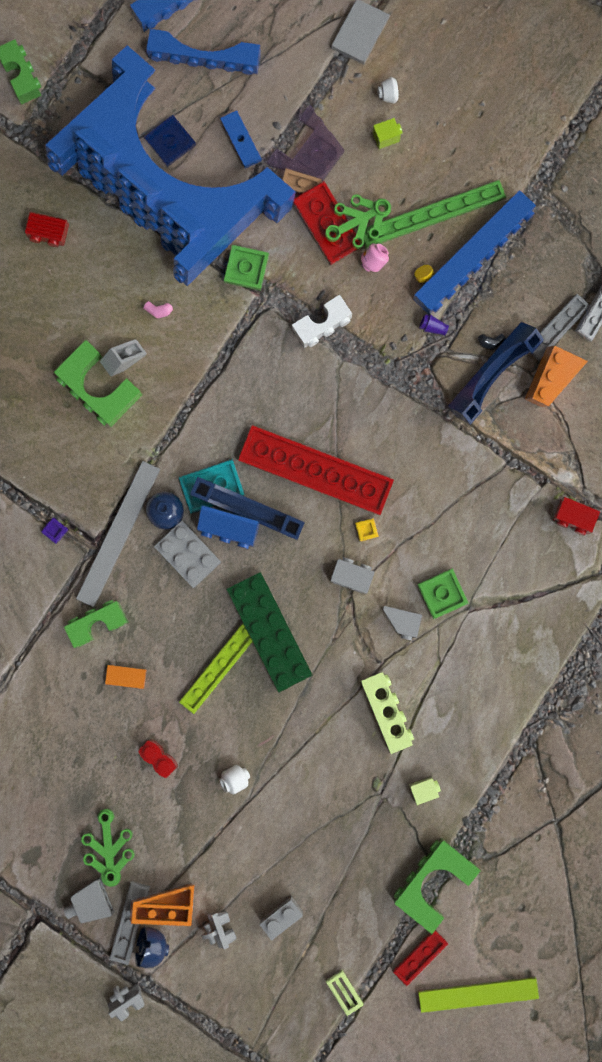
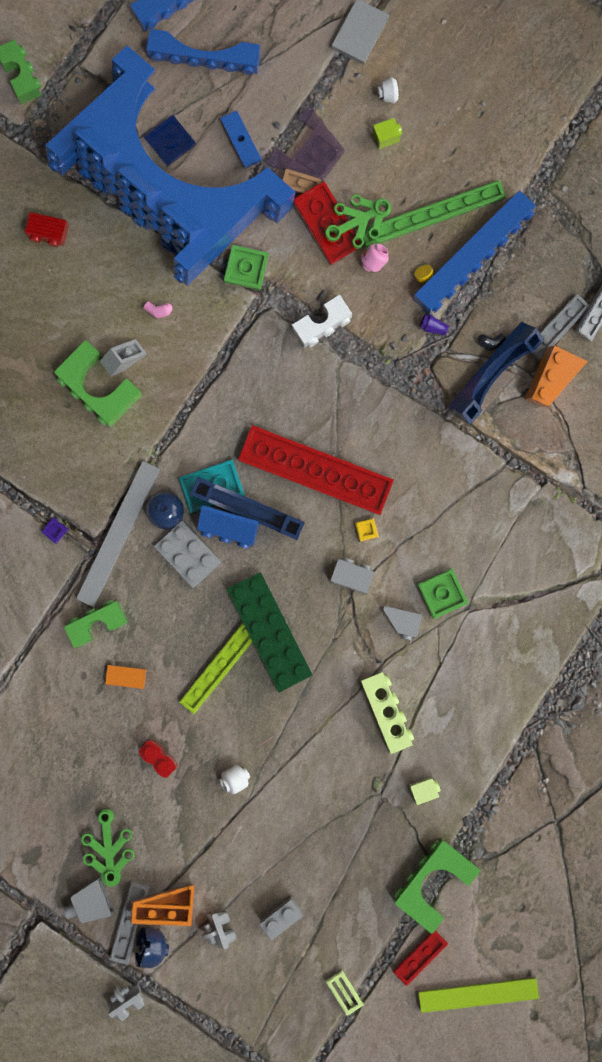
(576, 516): red brick -> none

